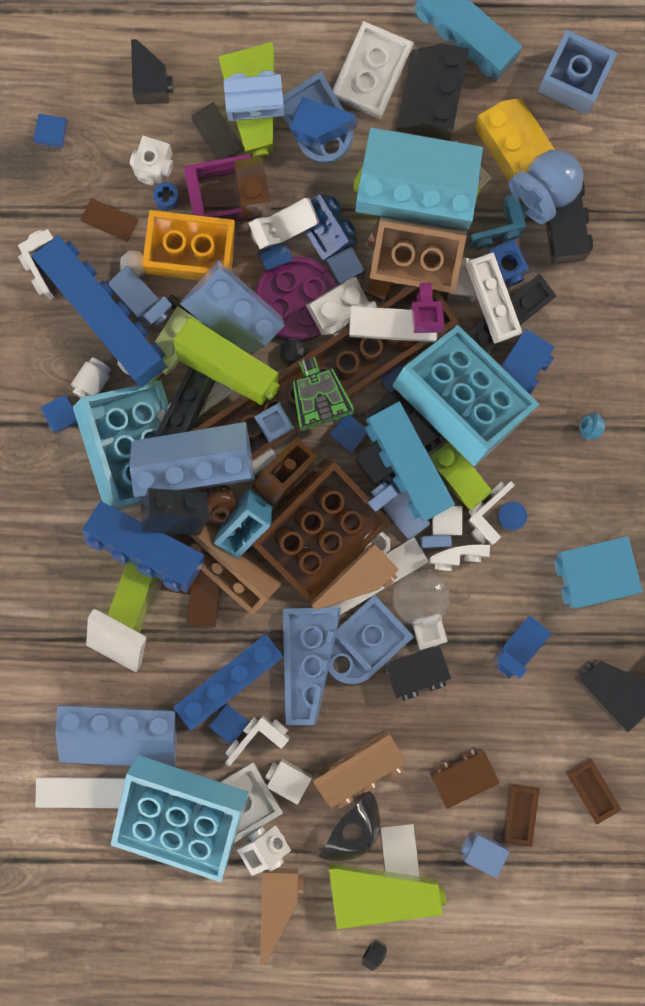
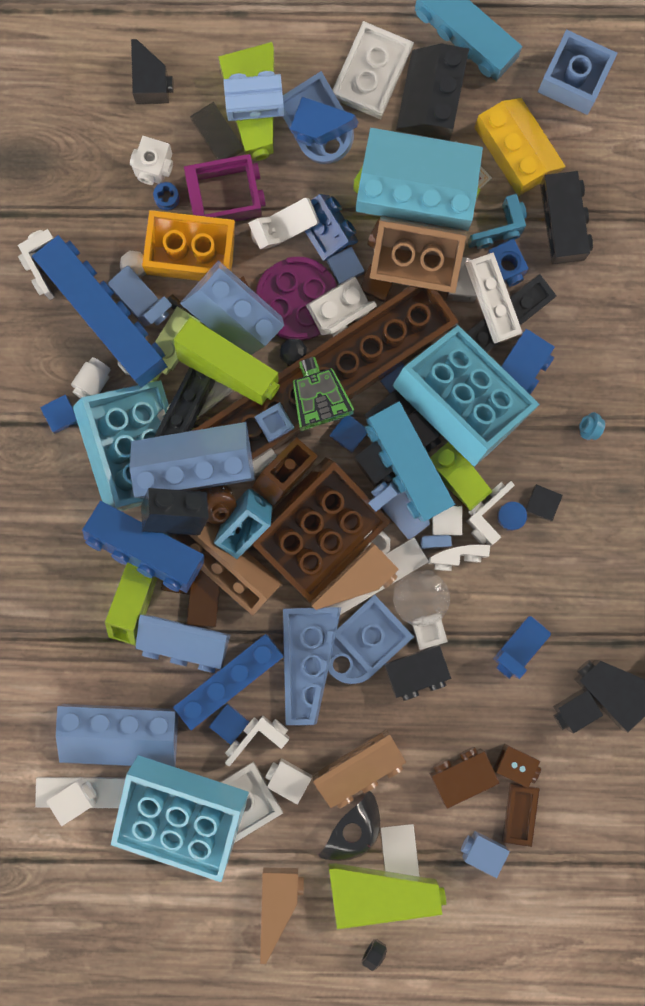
(50, 130): blue tile -> none
(72, 801): none -> white brick
(109, 219): reddish brown sticker -> none
(115, 640): white tile -> none
(181, 643): none -> medium blue slope
(252, 186): reddish brown slope -> none
(264, 850): white brick -> none
(275, 256): blue tile -> none
(385, 324): white tile -> none
(426, 313): magenta plate -> none
(517, 766): none -> reddish brown brick
(543, 503): none -> black tile
(550, 182): medium blue tile -> none
(576, 711): none -> black brick
(593, 791): reddish brown tile -> none
(598, 573): dark azure brick -> none

